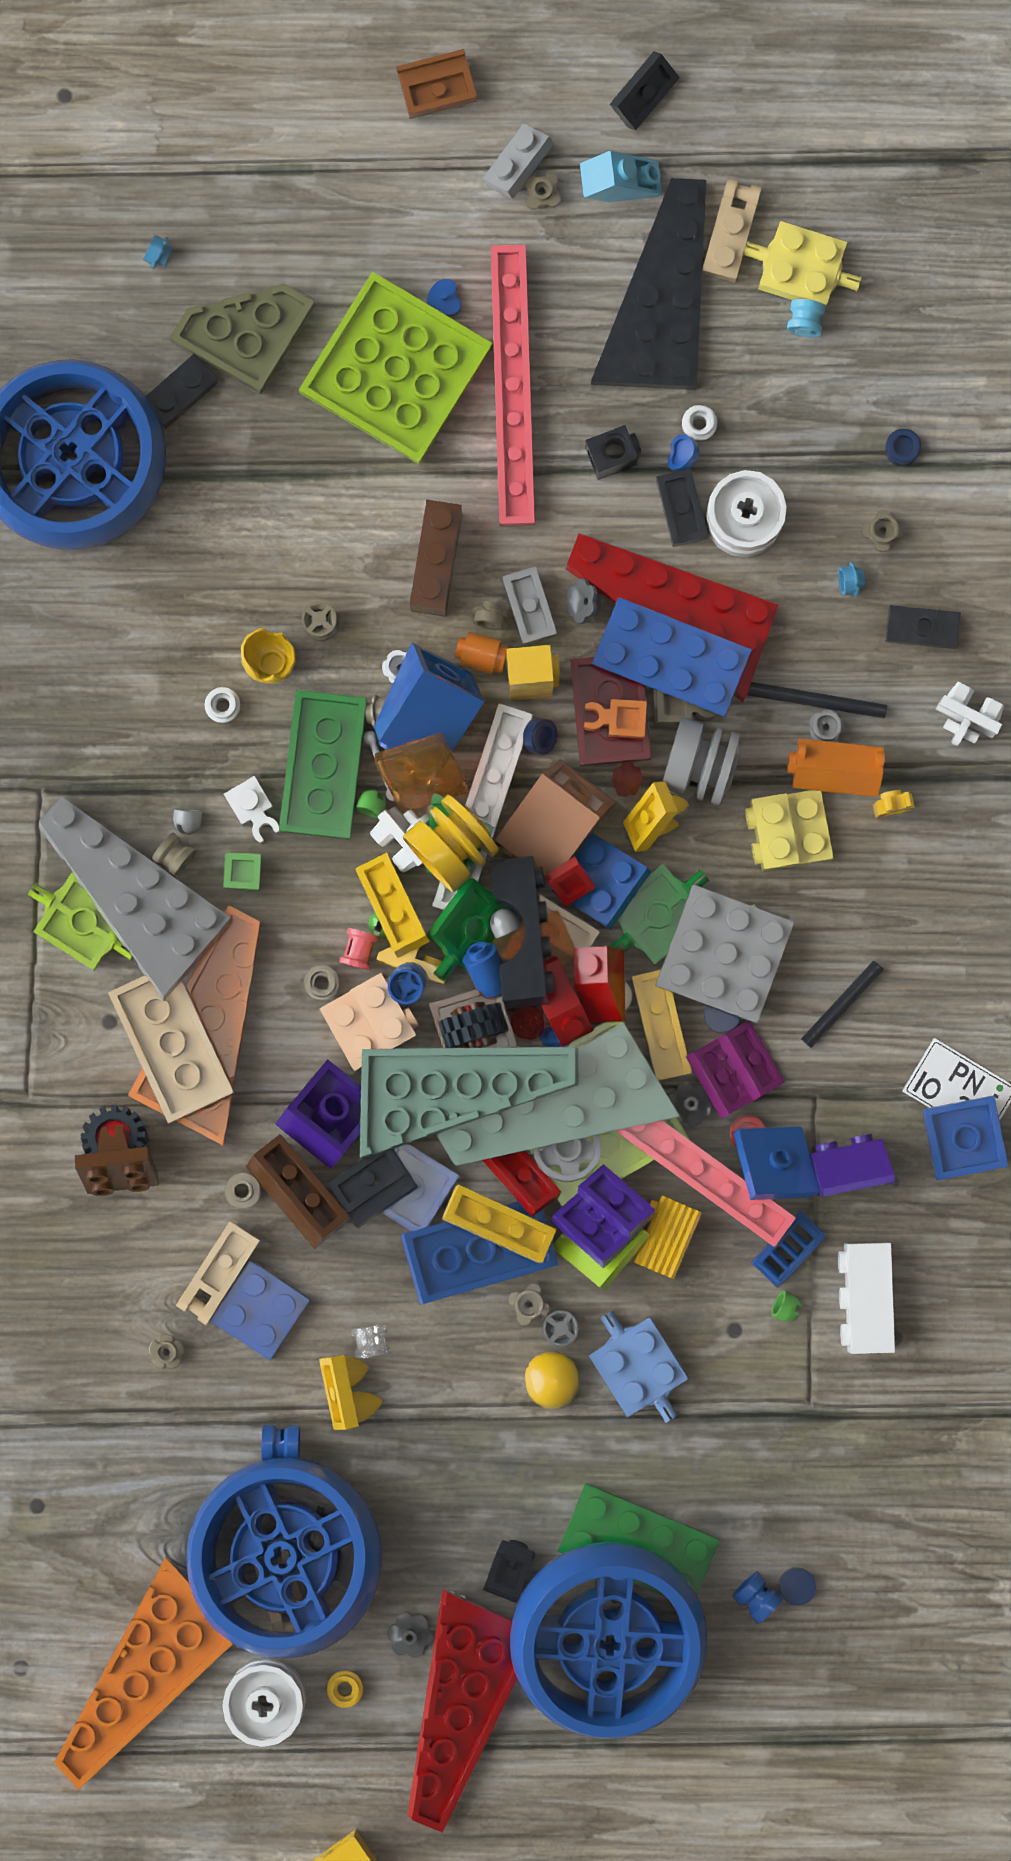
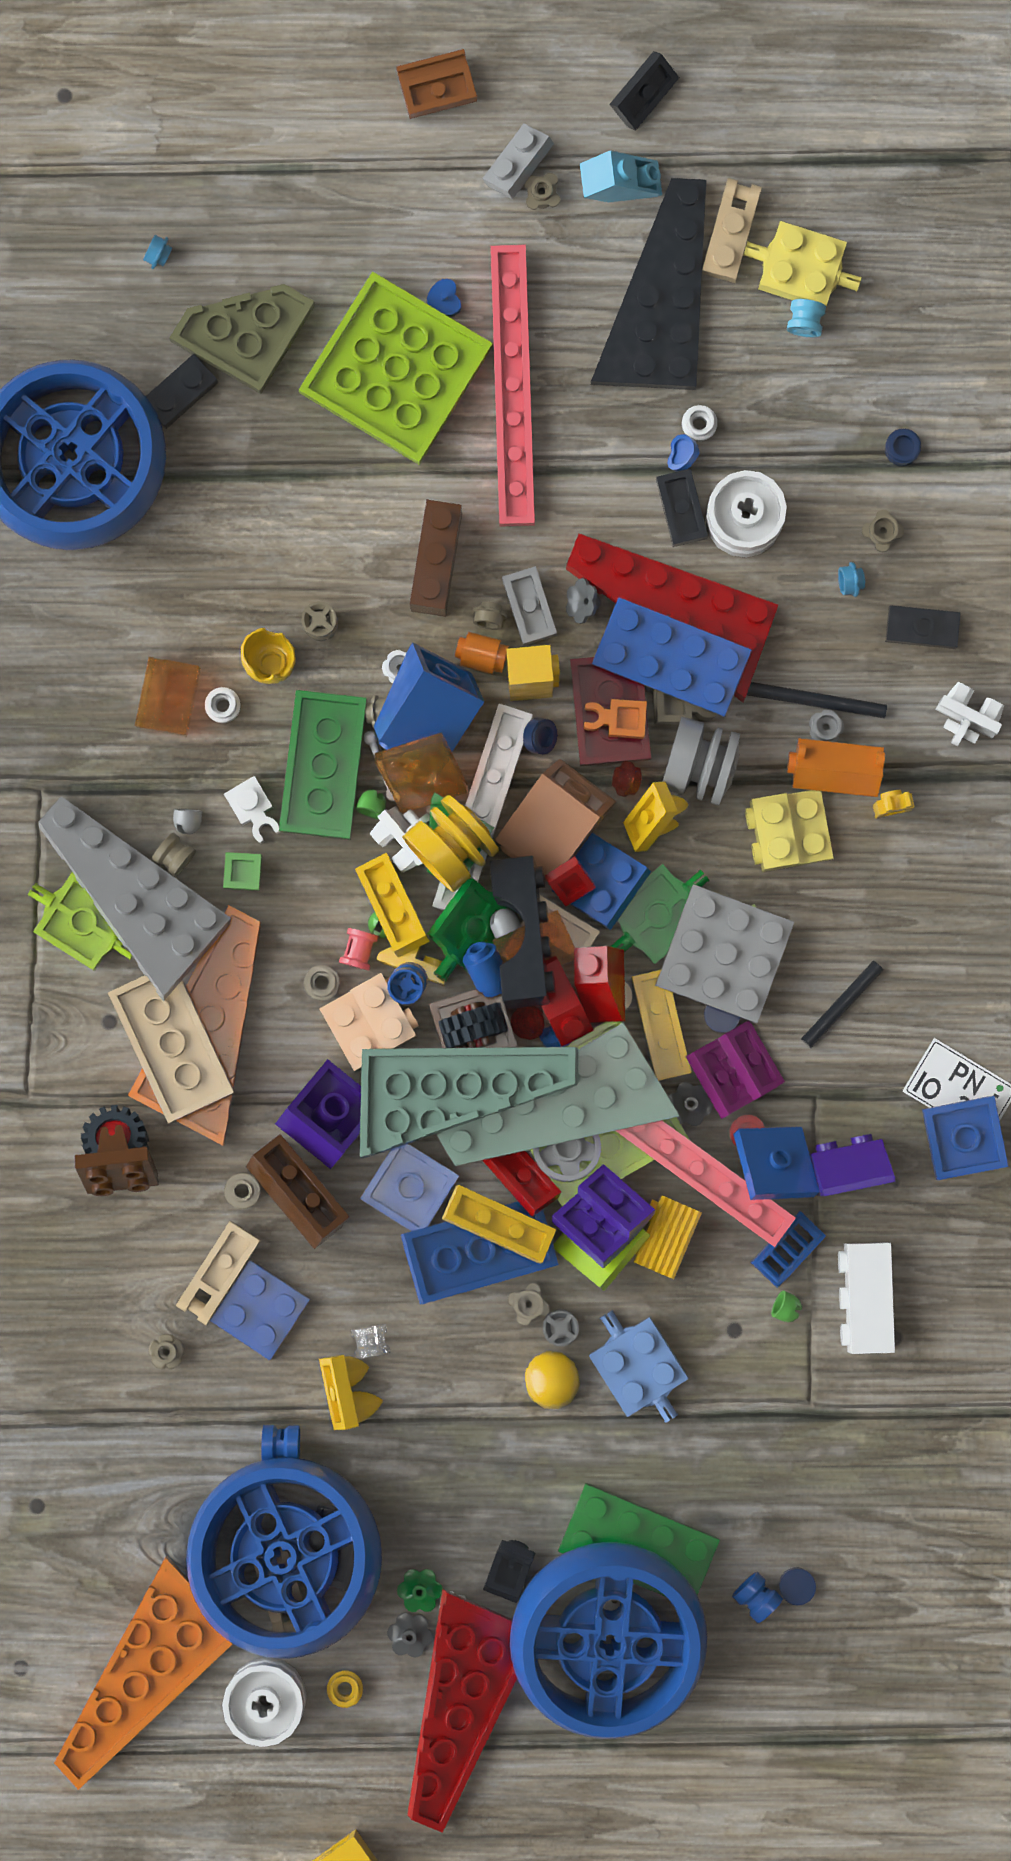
(167, 696): none -> clear orange plate
(372, 1186): black plate -> none
(421, 1580): none -> green plant
(603, 464): black brick -> none

